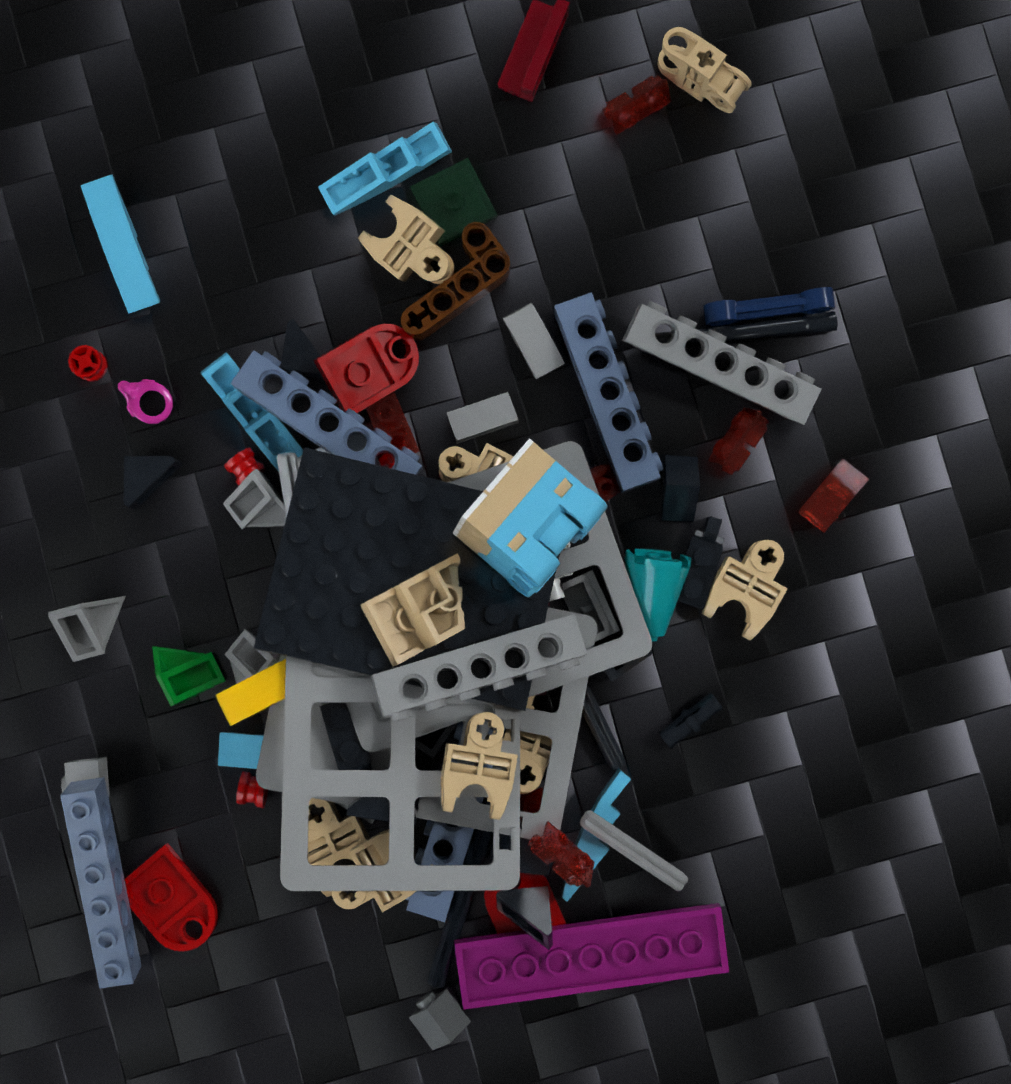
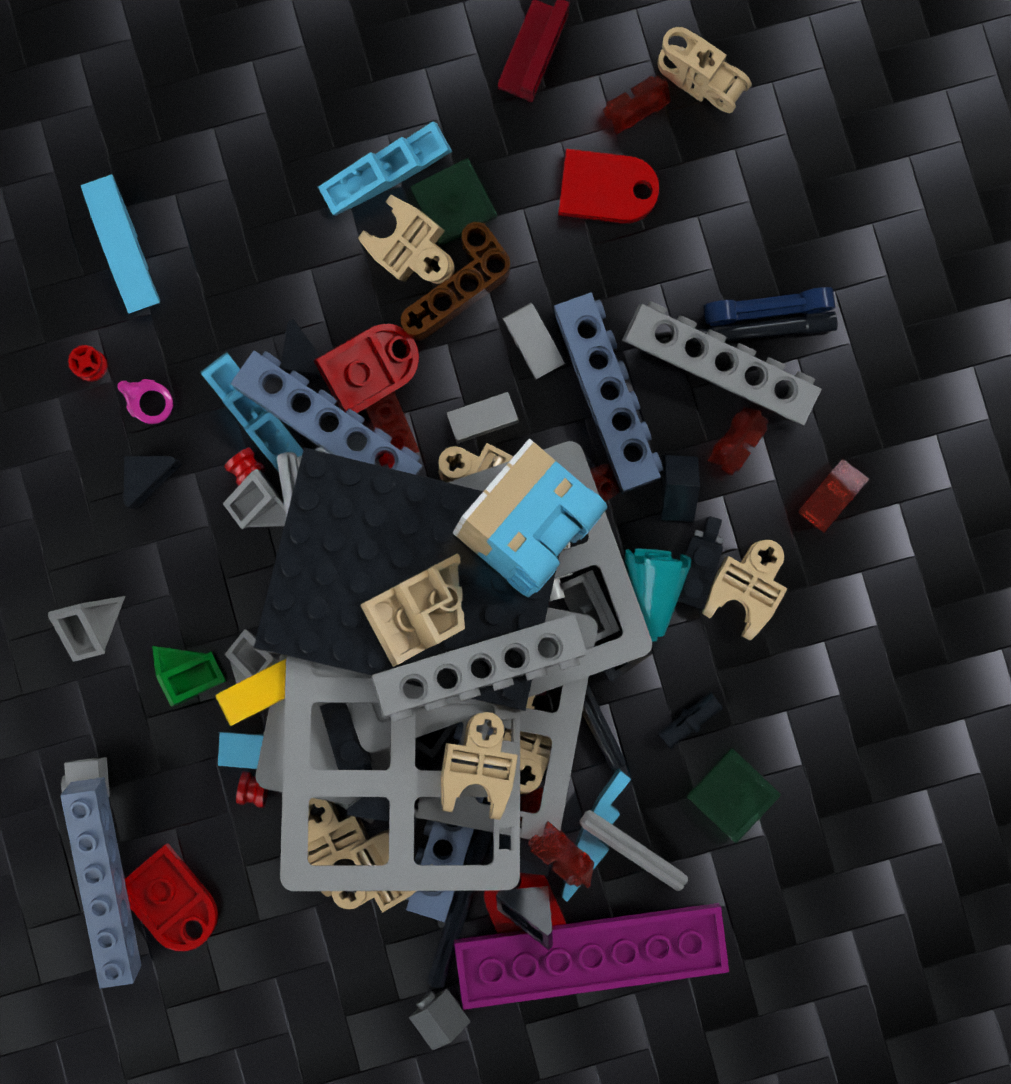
(603, 185): none -> red tile
(733, 795): none -> clear green plate

